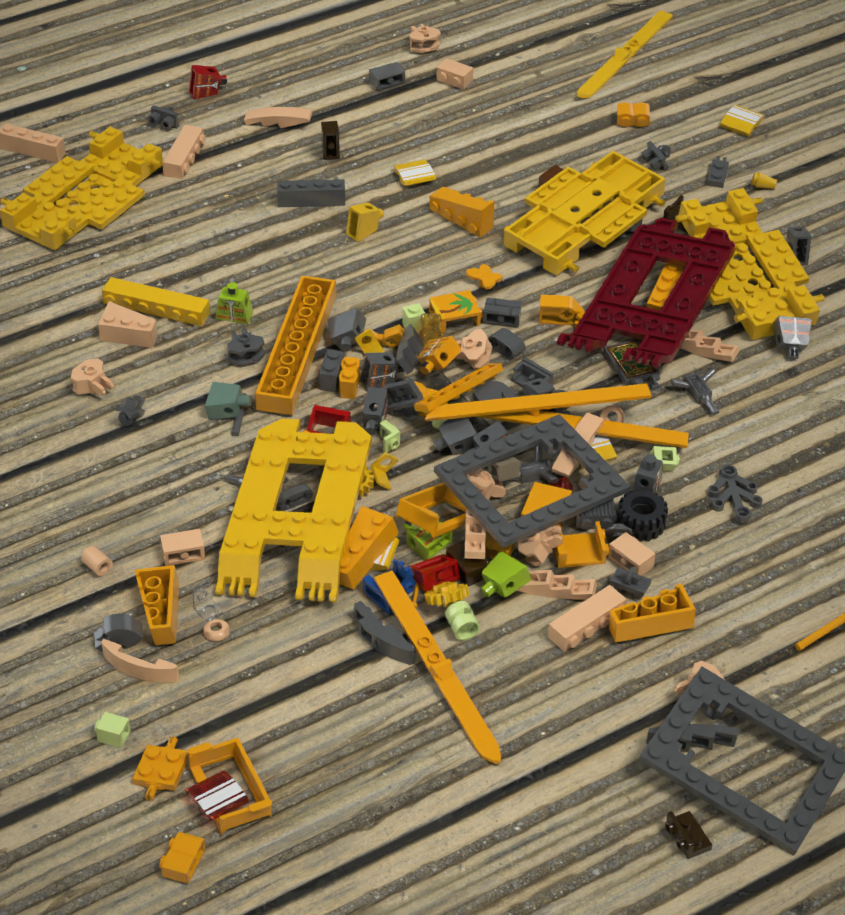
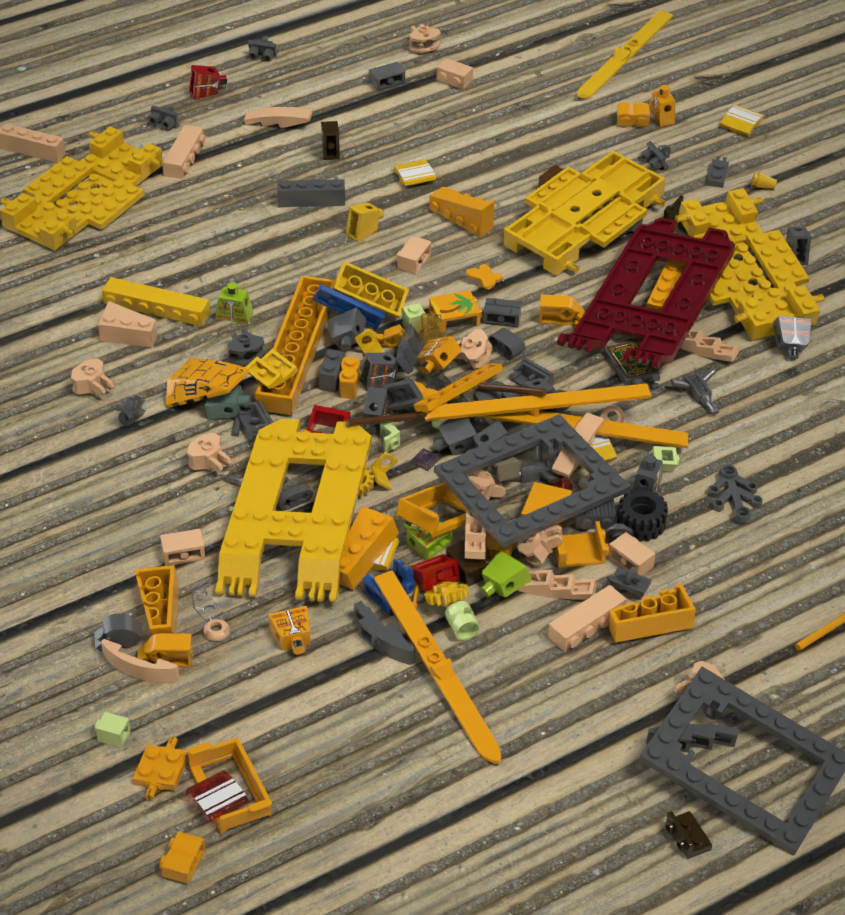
(96, 560): light nougat brick -> none
(168, 647): none -> light orange piece
(202, 378): none -> light orange wedge
(208, 454): none -> light nougat hinge
(254, 418): none -> dark grey hinge
(263, 47): none -> dark grey hips
(272, 369): none -> yellow slope
(291, 629): none -> light orange torso
(343, 303): none -> blue plate
(370, 289): none -> yellow slope
(381, 419): none -> reddish brown bar
(413, 255): none -> light nougat brick
(425, 459): none -> tile
(512, 389): none -> reddish brown bar
(663, 106): none -> light orange torso

